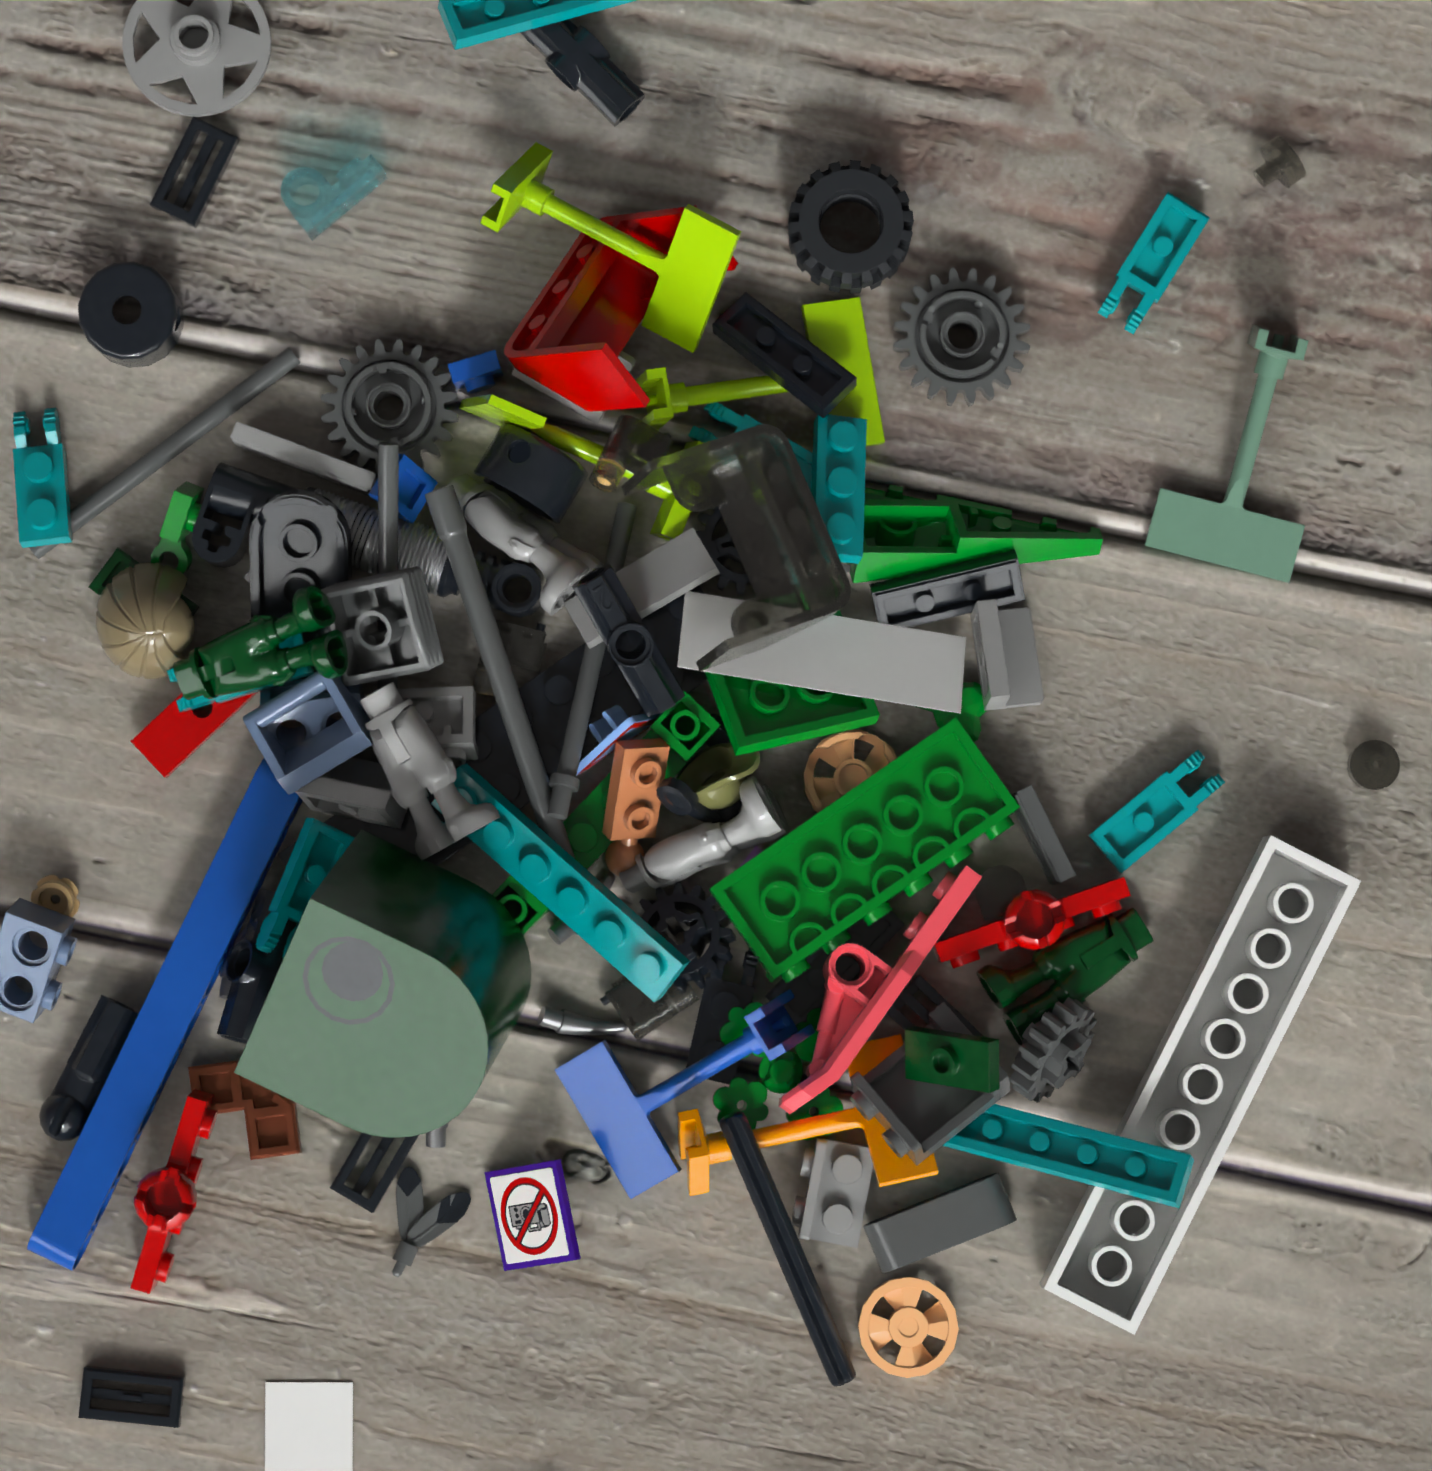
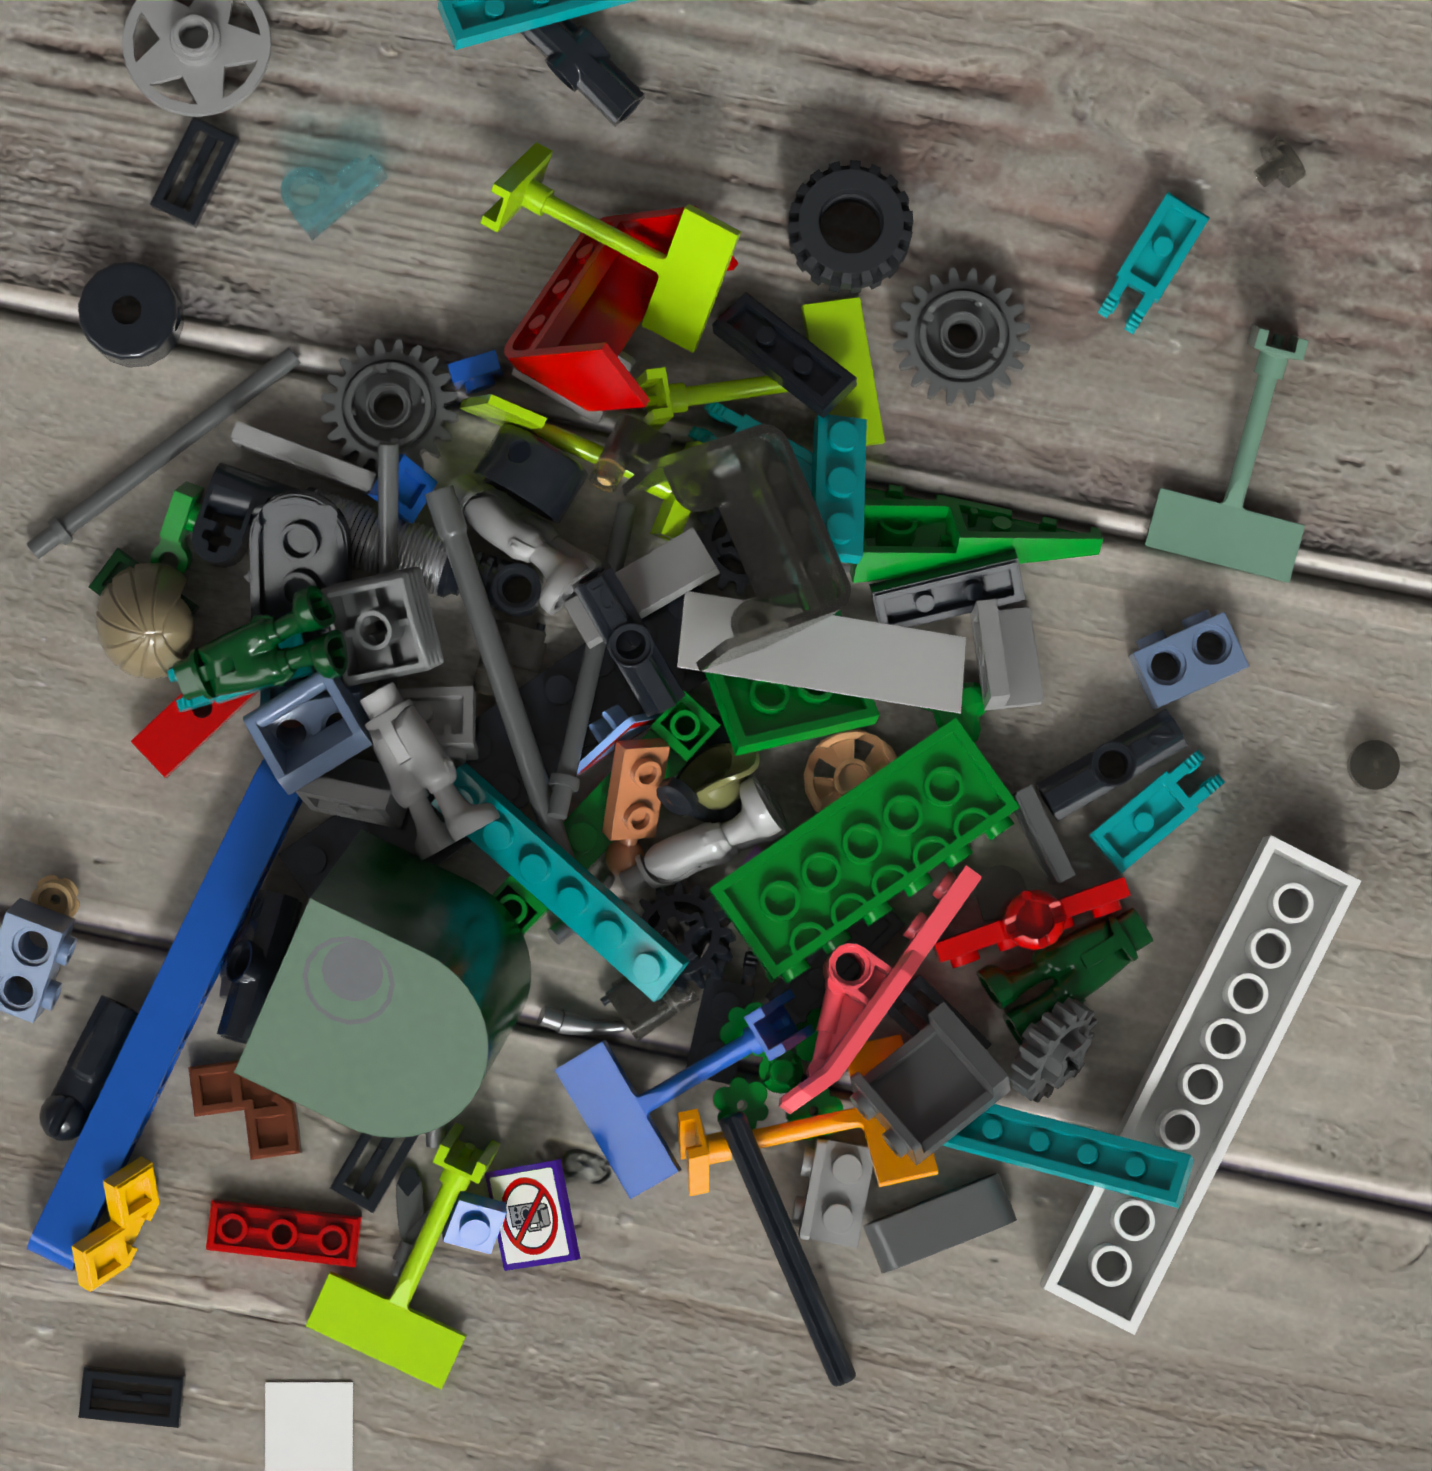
(41, 483): teal hinge -> none
(110, 1249): none -> yellow tile
(169, 1193): red plate -> none
(311, 860): teal hinge -> none
(315, 1234): none -> red tile
(387, 1325): none -> lime piece
(474, 1222): none -> plate
(908, 1326): light nougat piece -> none
(952, 1059): dark green plate -> none
(1138, 747): none -> black piece
(1192, 669): none -> sand blue brick

